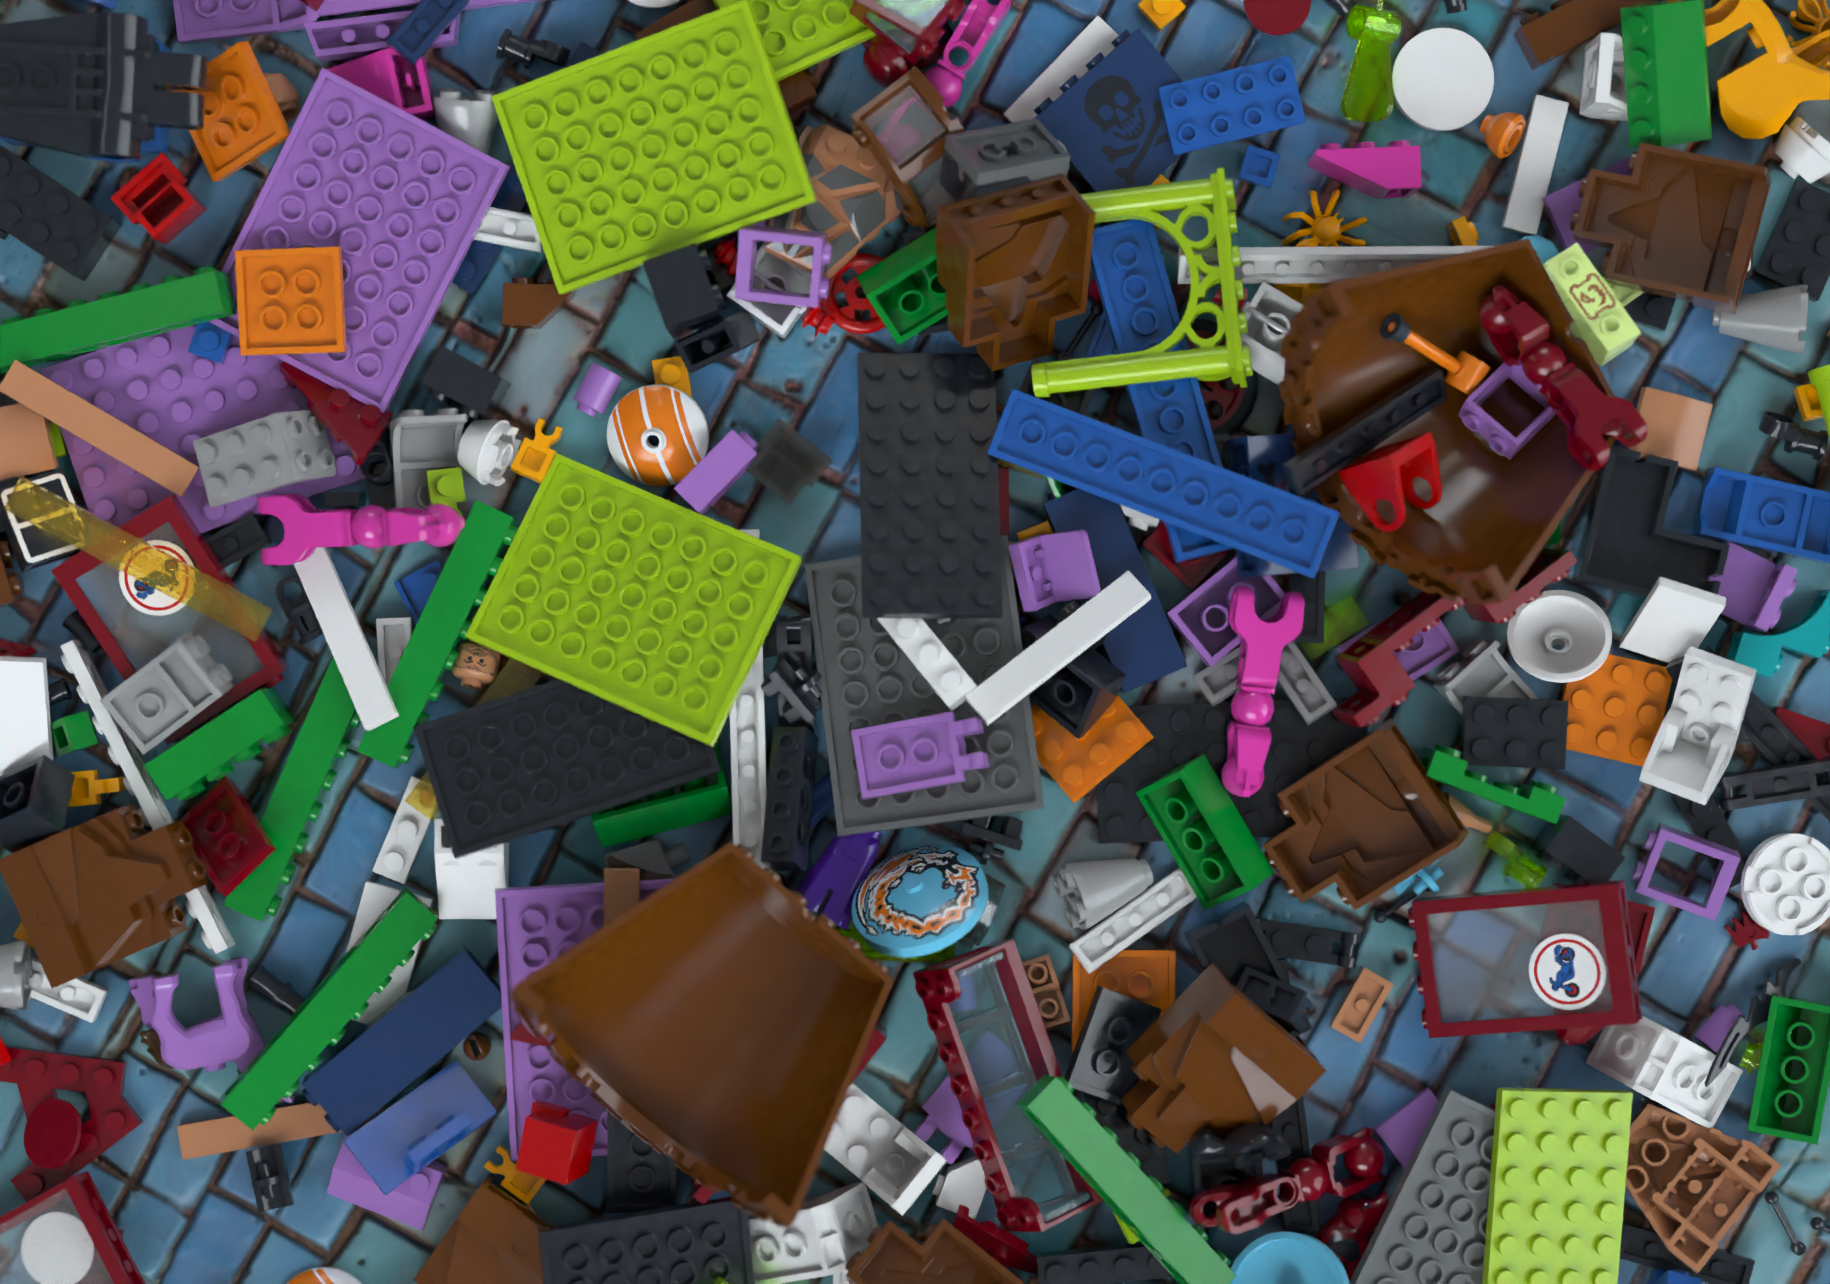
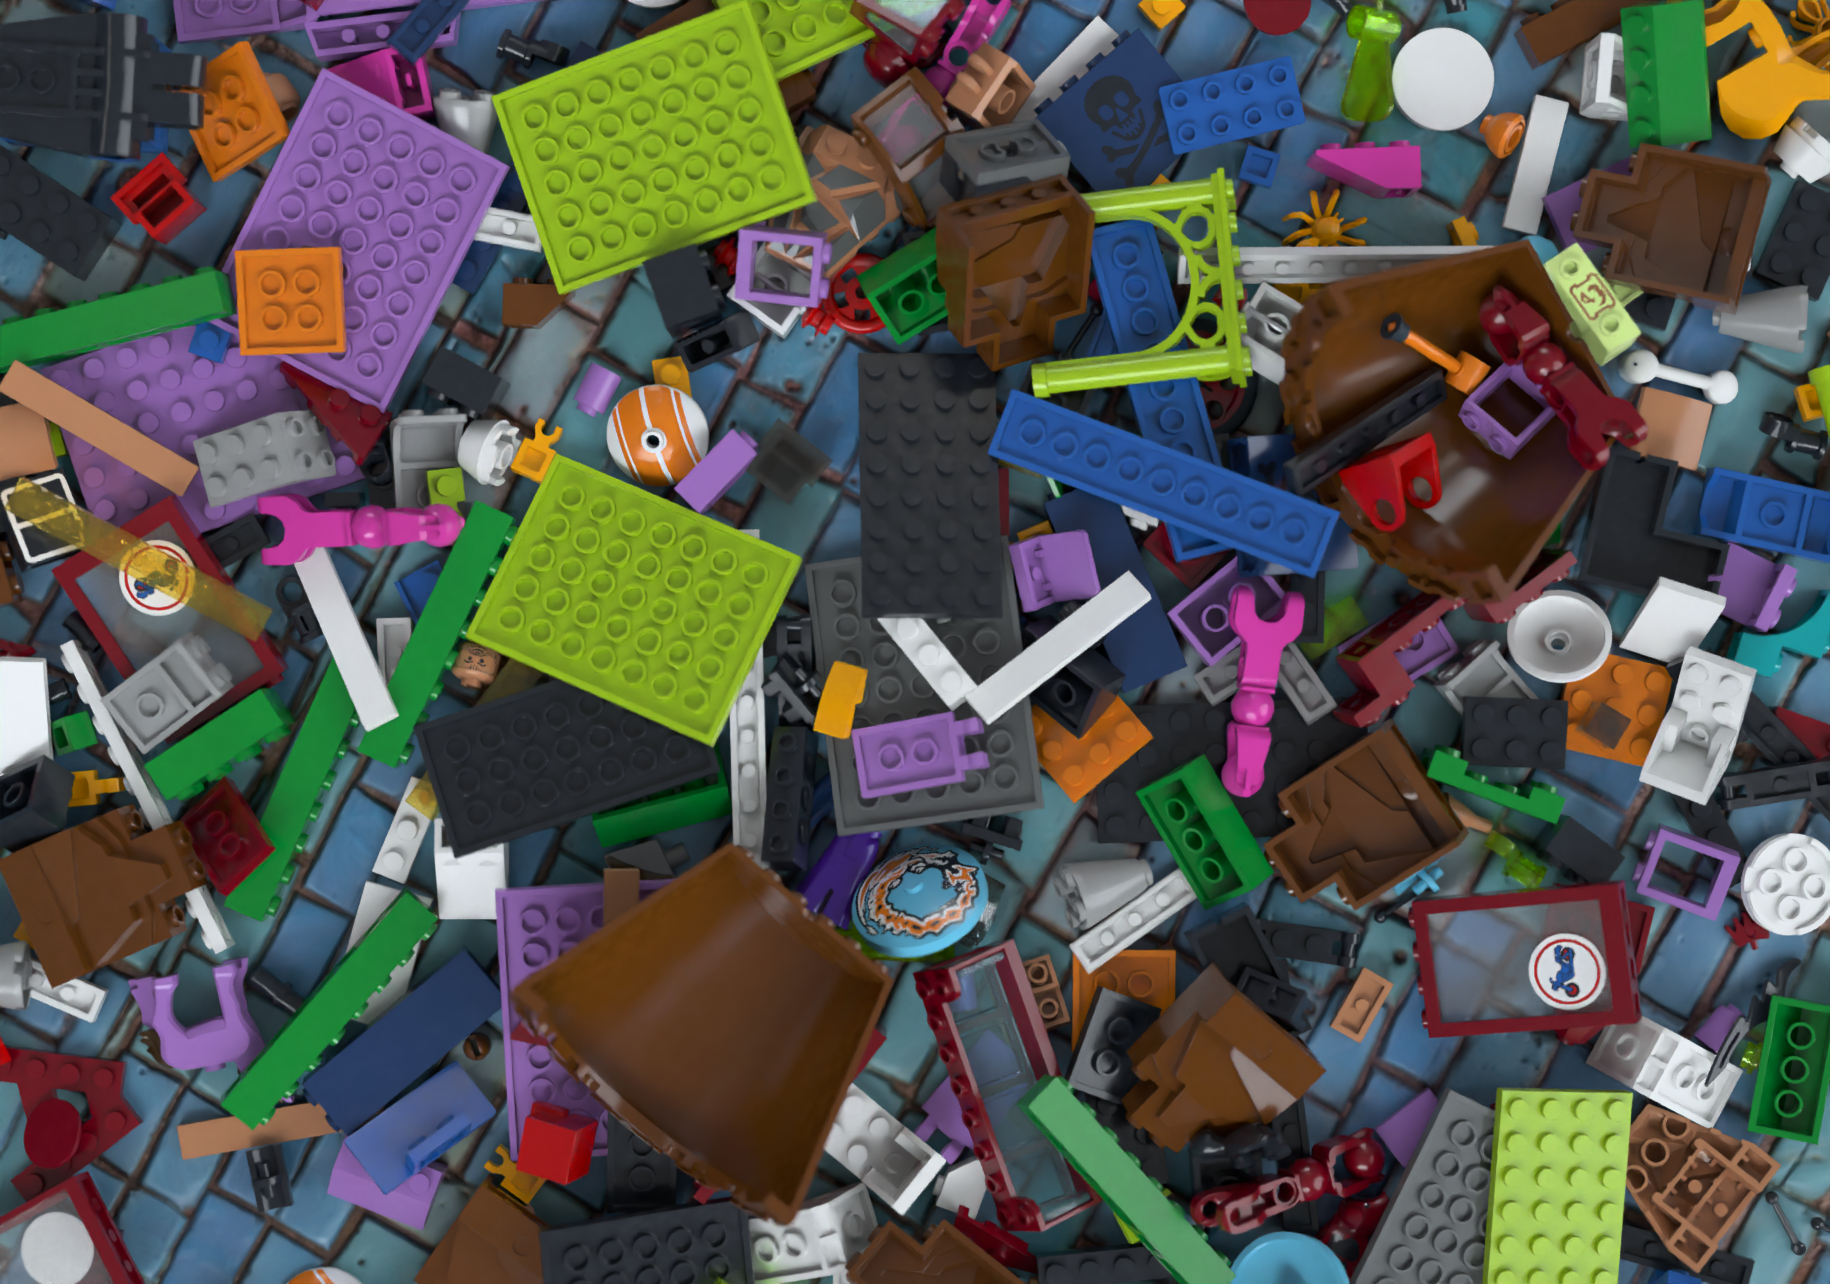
(838, 700): none -> light orange slope
(989, 89): none -> nougat hinge
(1603, 725): none -> clear smoke brick
(1718, 387): none -> white piece

